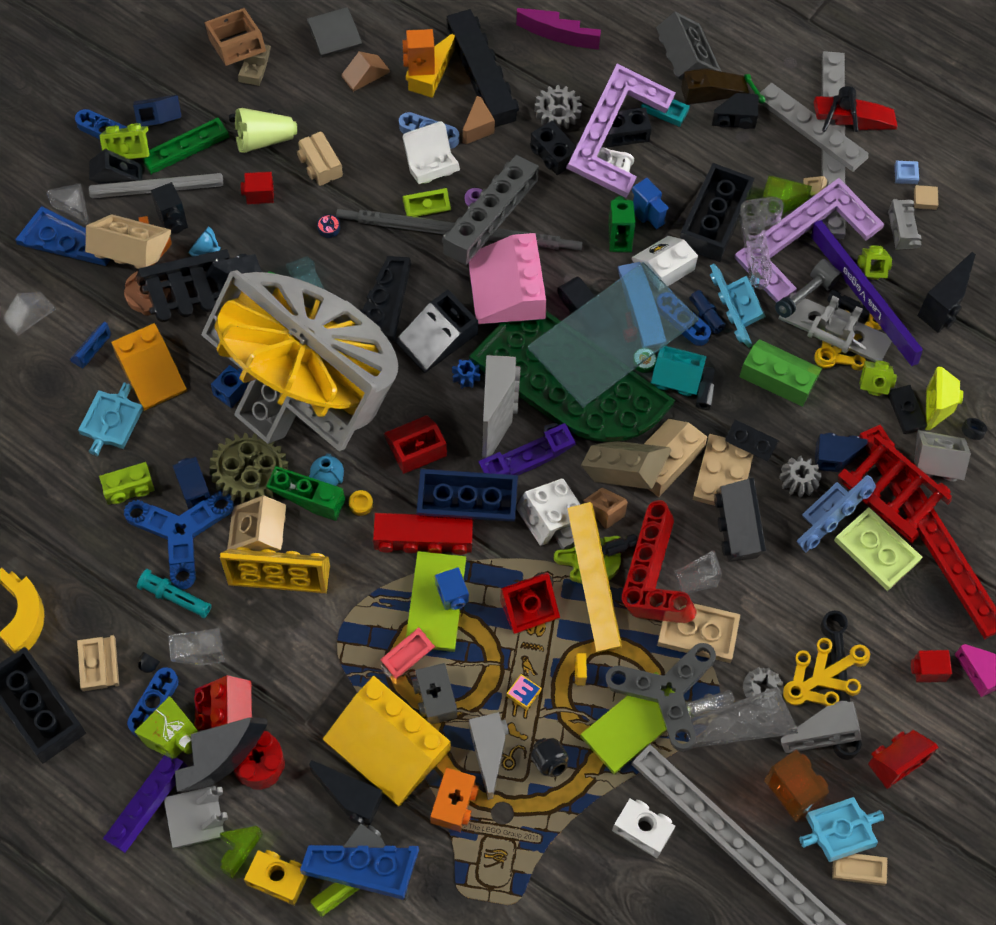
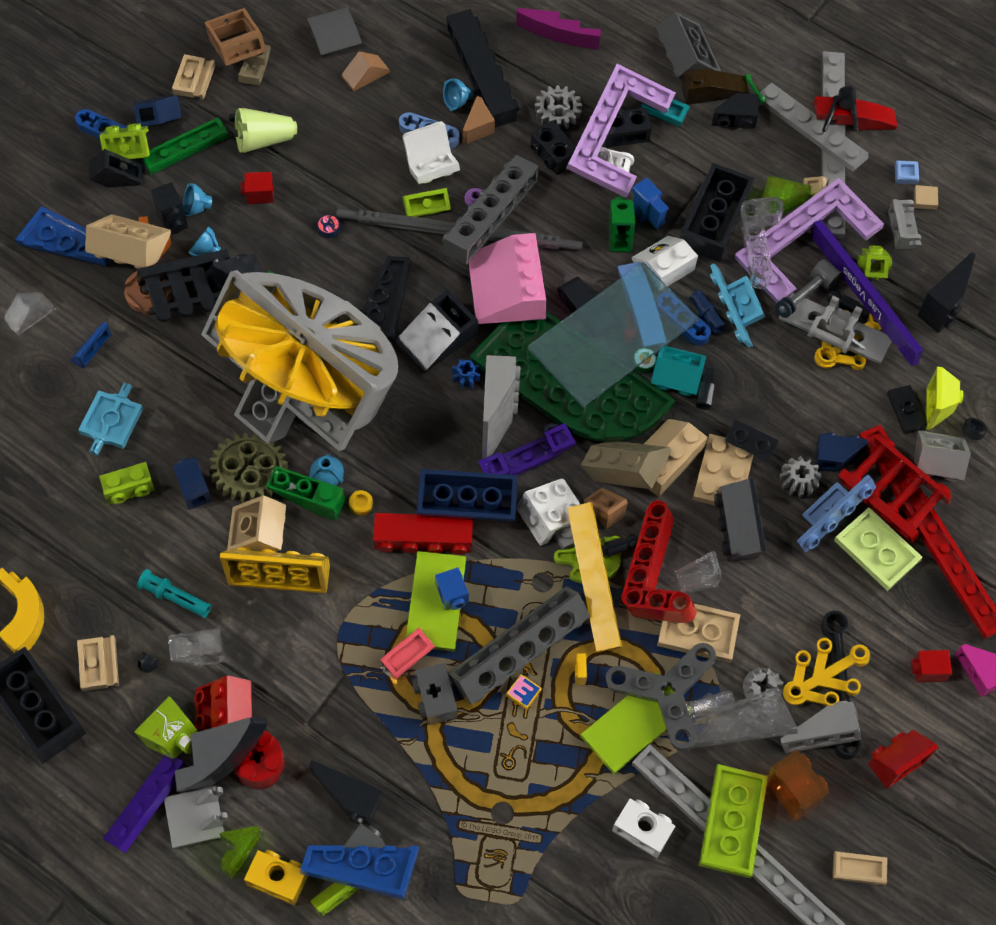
(70, 201): clear slope -> none
(146, 186): light grey axle -> none
(149, 366): light orange slope -> none
(168, 689): blue beam -> none
(180, 546): blue piece -> none
(193, 77): none -> tan plate
(195, 200): none -> dark azure piece
(226, 394): blue brick -> none
(304, 270): clear light blue slope -> none
(320, 159): tan brick -> none
(387, 741): yellow slope -> none
(416, 444): red slope -> none
(420, 52): orange brick -> none
(428, 84): yellow slope -> none
(454, 784): orange brick -> none
(456, 94): none -> dark azure piece
(489, 740): light grey slope -> none
(507, 645): none -> dark grey brick
(529, 603): red slope -> none
(549, 757): black head -> none
(733, 821): none -> lime tile
(780, 372): bright green slope -> none
(841, 829): medium azure plate -> none
(877, 377): lime brick -> none

